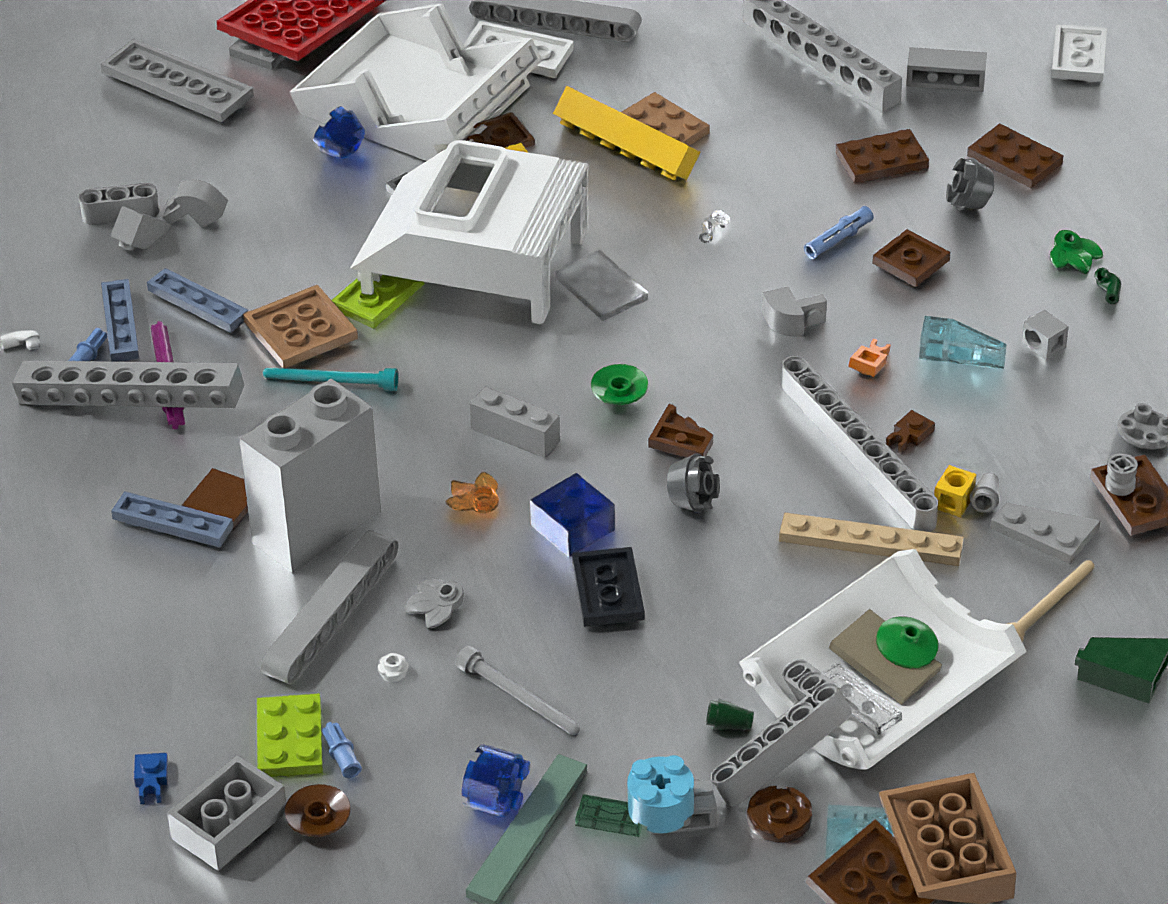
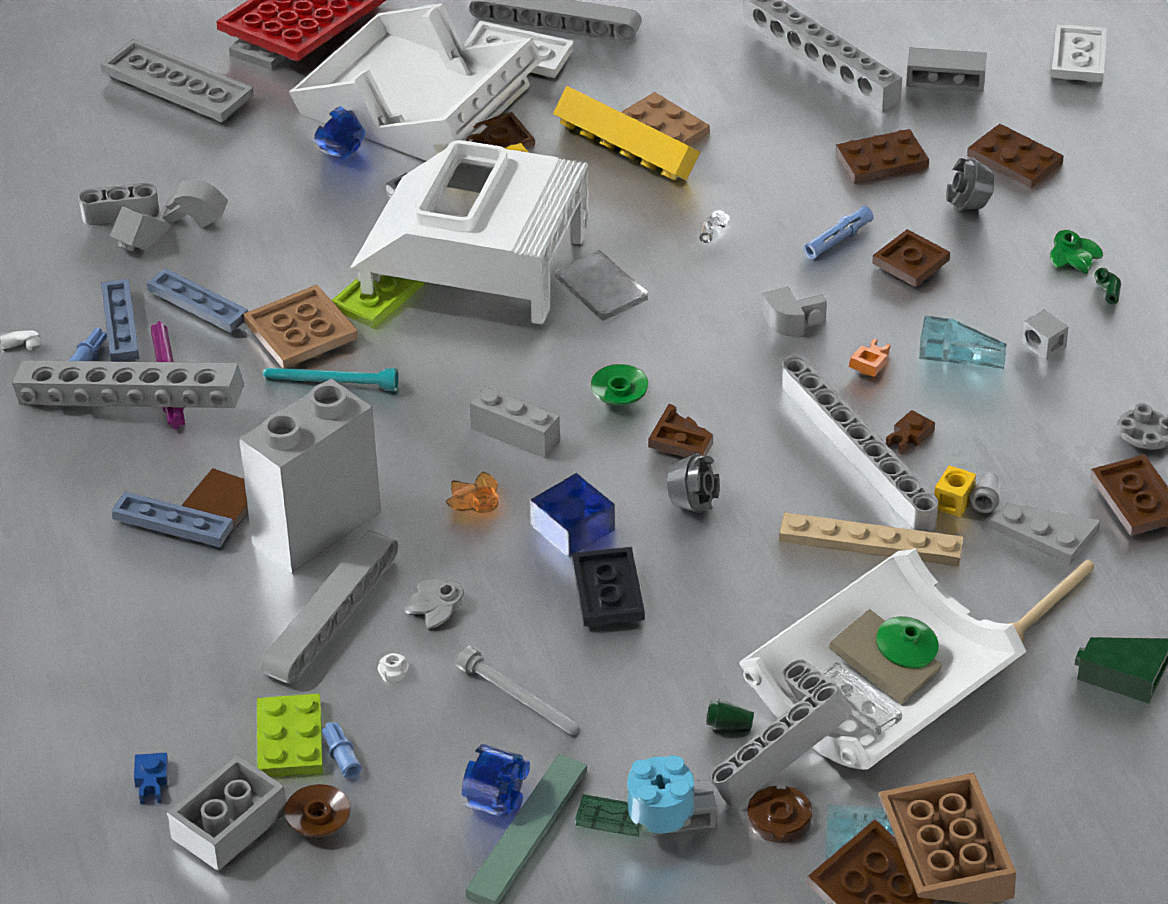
(1121, 474): light grey wheel -> none

